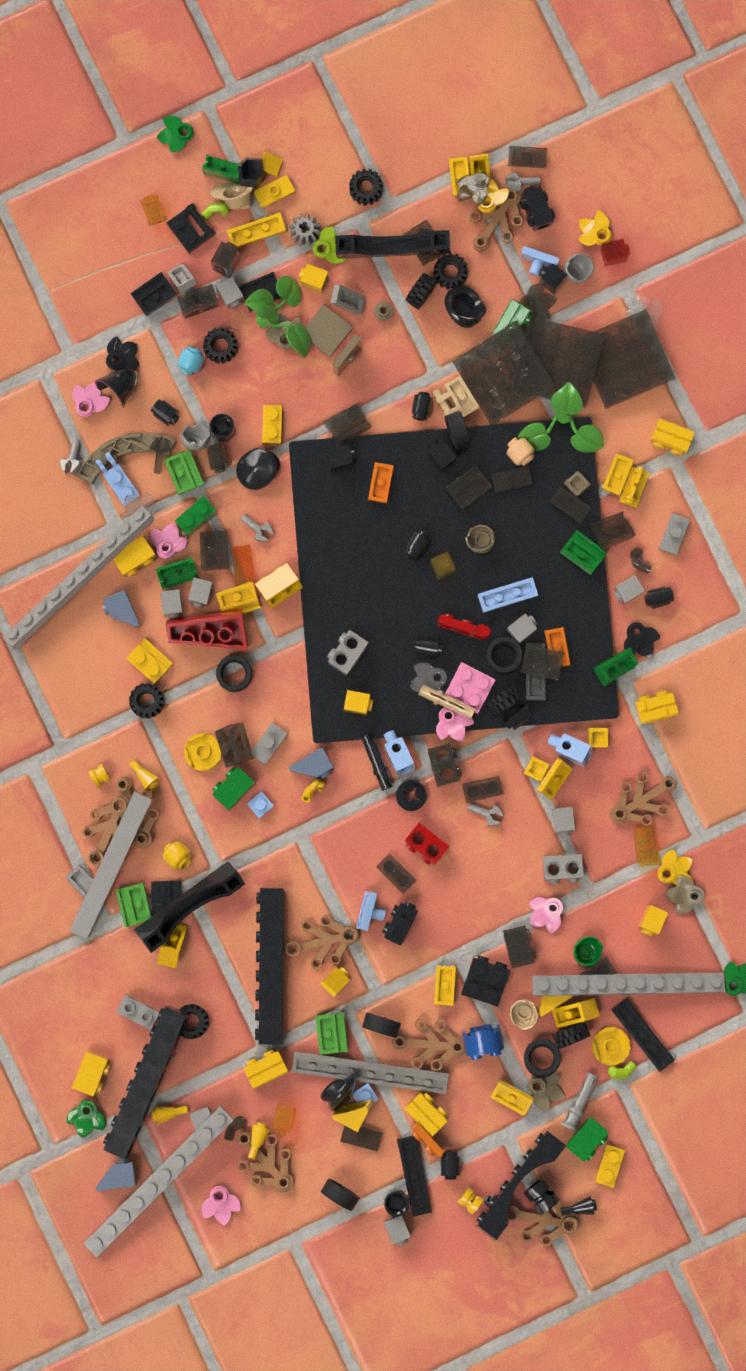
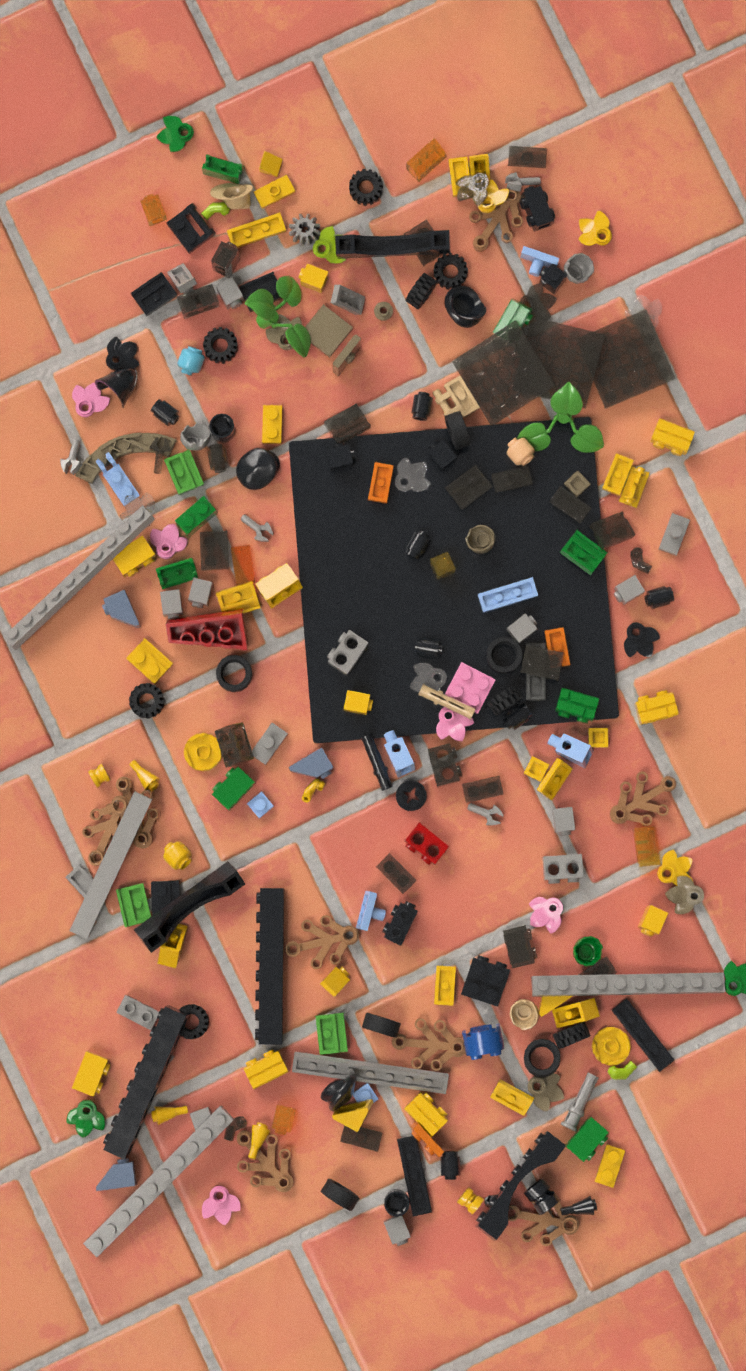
(251, 172): black panel -> none
(413, 474): none -> clear plate
(426, 160): none -> clear yellow brick
(463, 627): red hinge -> none
(576, 705): none -> green brick
(614, 252): clear red brick -> none
(616, 666): green hinge -> none

